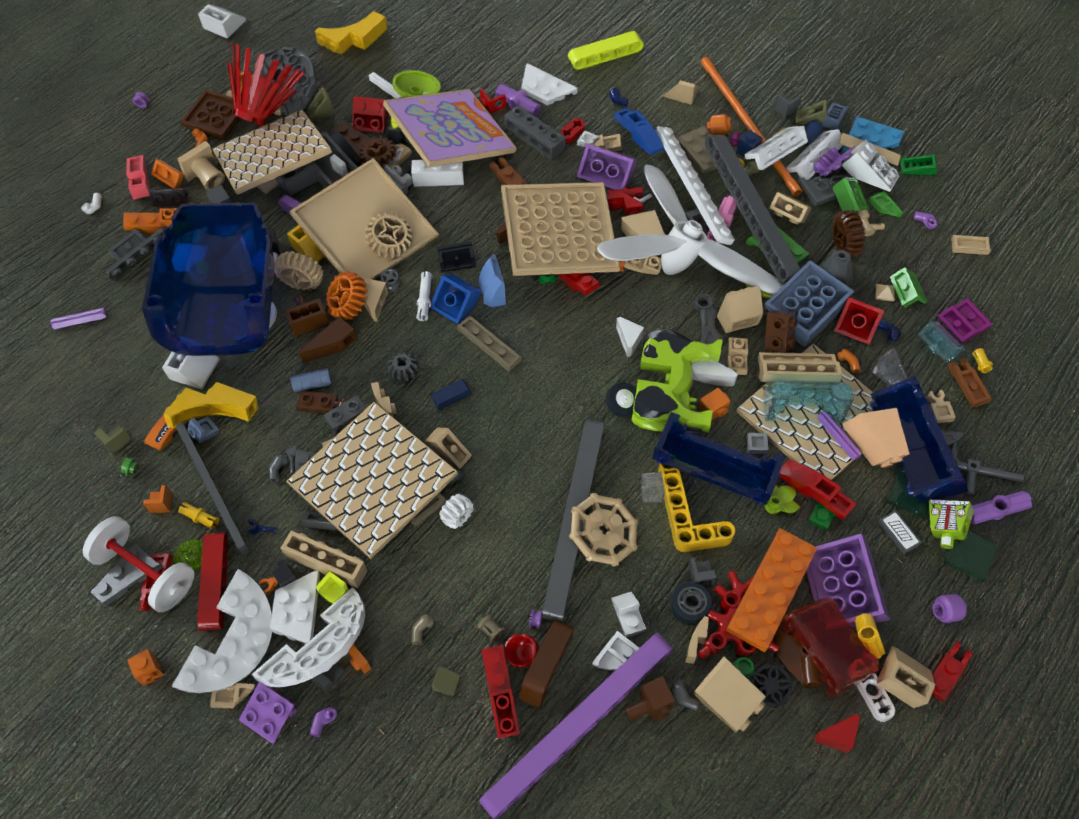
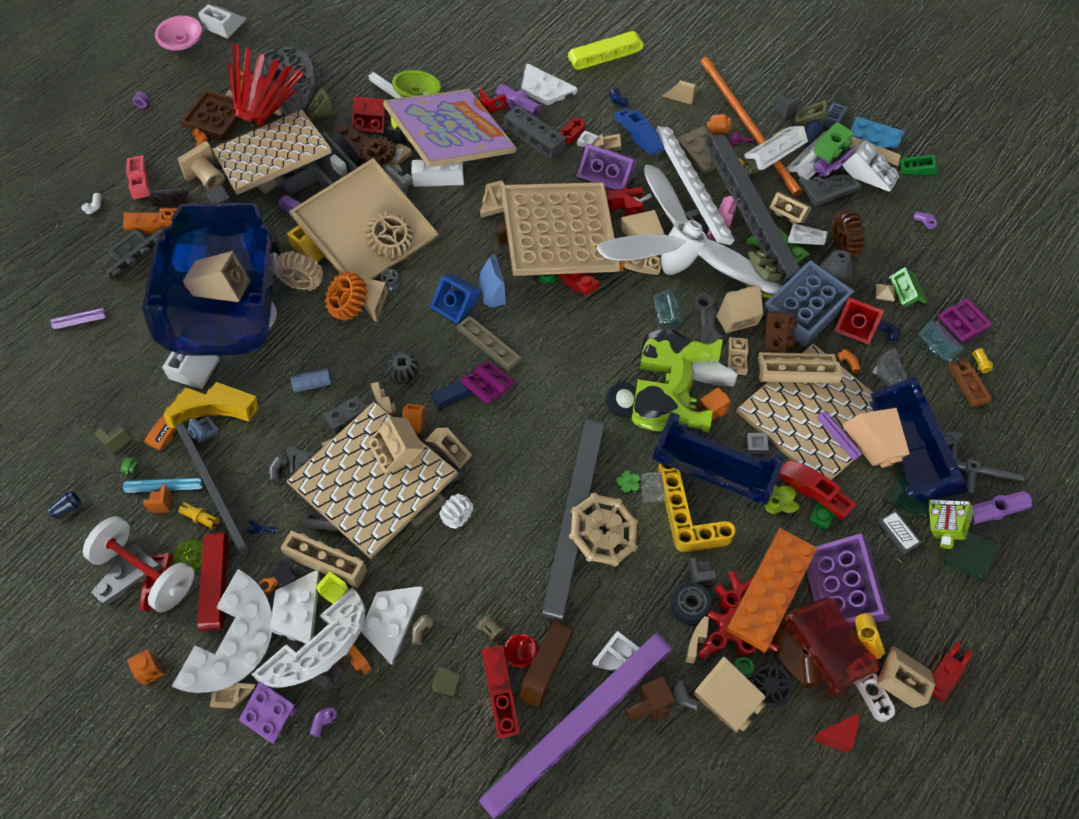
(65, 504): none -> dark blue cone
(155, 485): none -> medium azure axle
(167, 174): orange plate -> none
(178, 33): none -> bright pink dish
(217, 278): none -> tan slope
(306, 315): reddish brown brick -> none
(318, 402): reddish brown plate -> none
(331, 340): reddish brown slope -> none
(359, 34): yellow arch -> none
(390, 618): none -> white wing
(395, 444): none -> tan slope
(415, 415): none -> orange brick
(424, 296): white pin -> none
(456, 256): black hinge -> none
(488, 382): none -> magenta slope
(492, 199): none -> tan wing
(507, 175): dark orange hinge -> none
(536, 618): medium lavender bush -> none
(628, 482): none -> bright green plant
(628, 614): white slope -> none
(629, 334): white slope -> none
(667, 308): none -> clear light blue slope
(748, 142): dark blue brick -> none
(763, 265): none -> olive slope
(807, 235): none -> white wing
(831, 396): clear light blue windscreen -> none
(834, 142): none -> bright green brick
(850, 195): bright green slope -> none
(869, 229): tan piece -> none
(885, 204): bright green tile -> none
(941, 410): tan plate -> none
(949, 608): medium lavender head -> none
(970, 244): tan tile -> none

